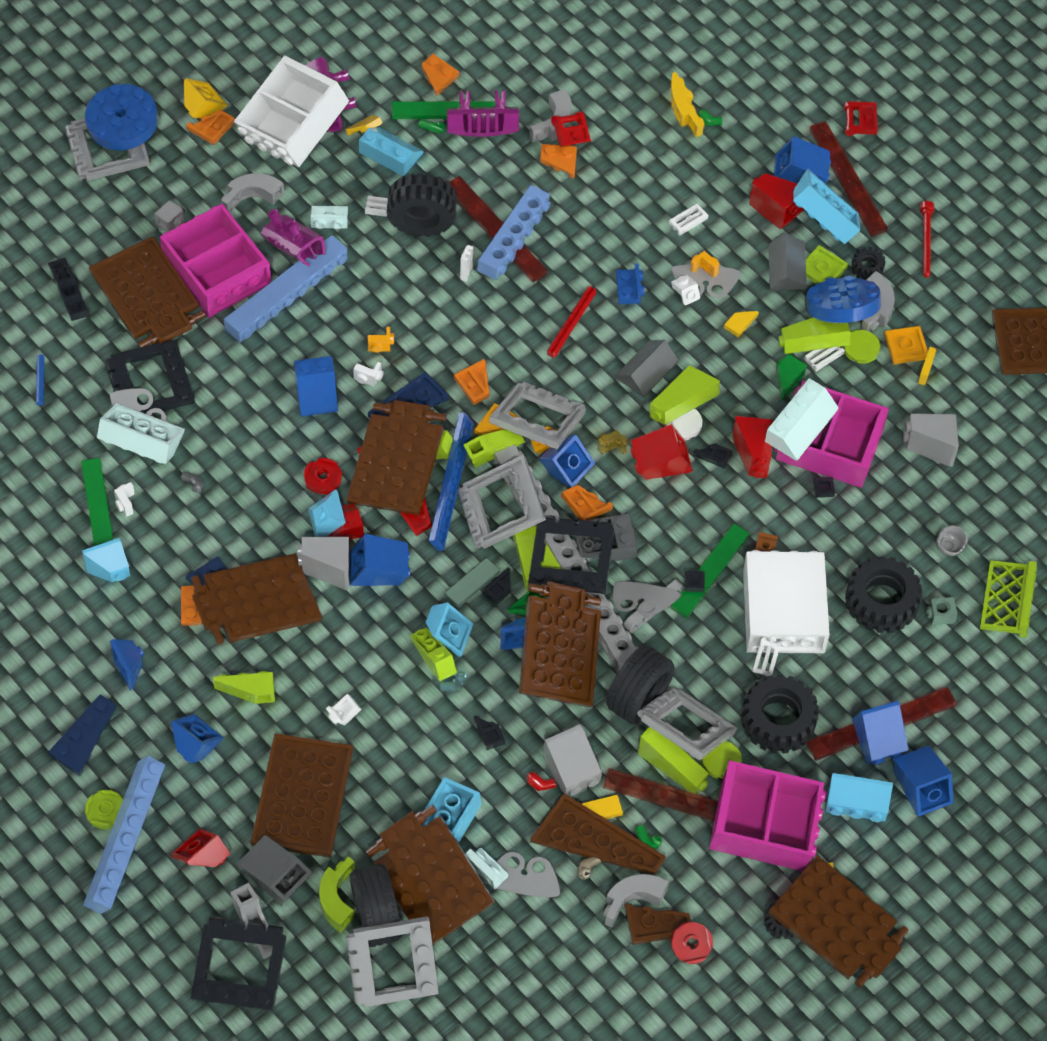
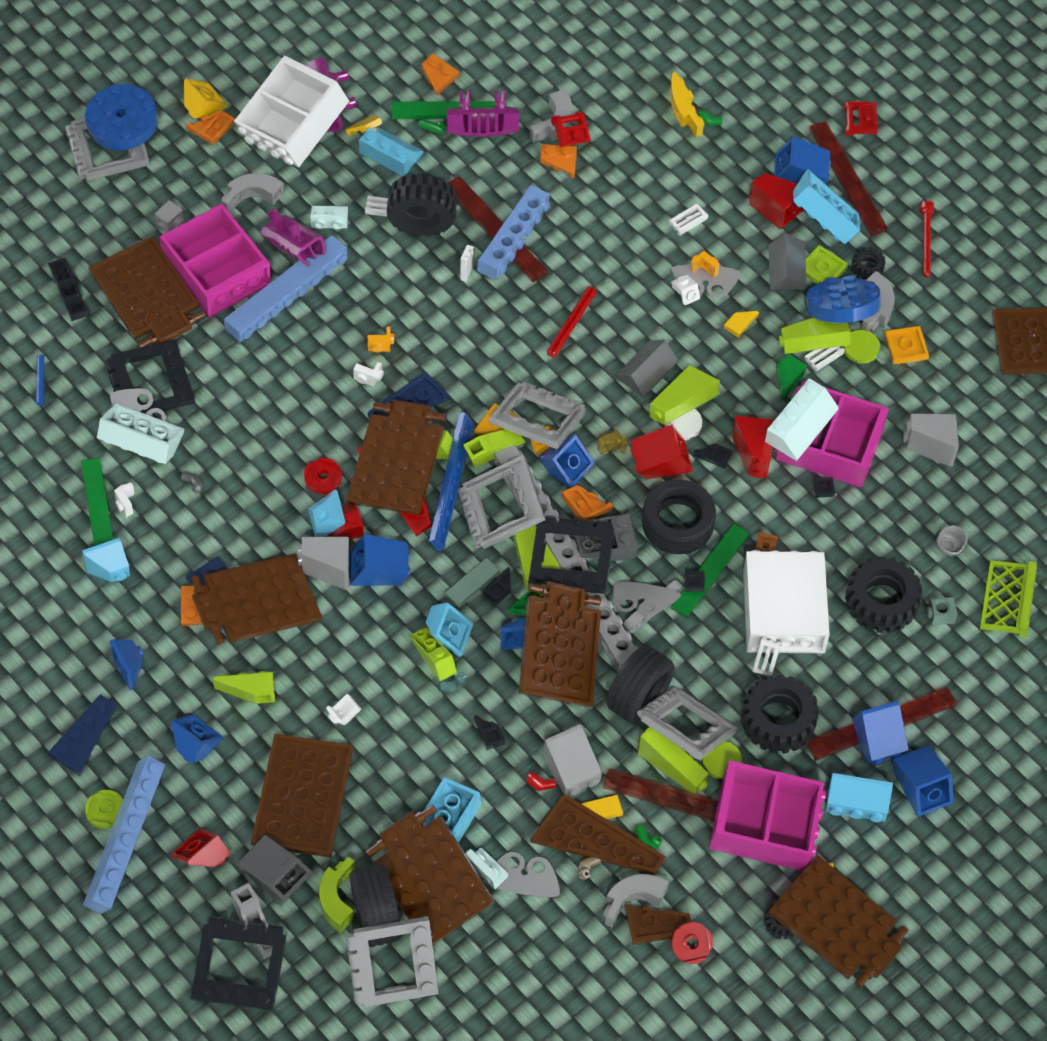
(315, 386): blue slope -> none
(474, 382): orange wing -> none
(629, 285): blue bracket -> none
(675, 540): none -> black tyre
(927, 366): yellow tile -> none

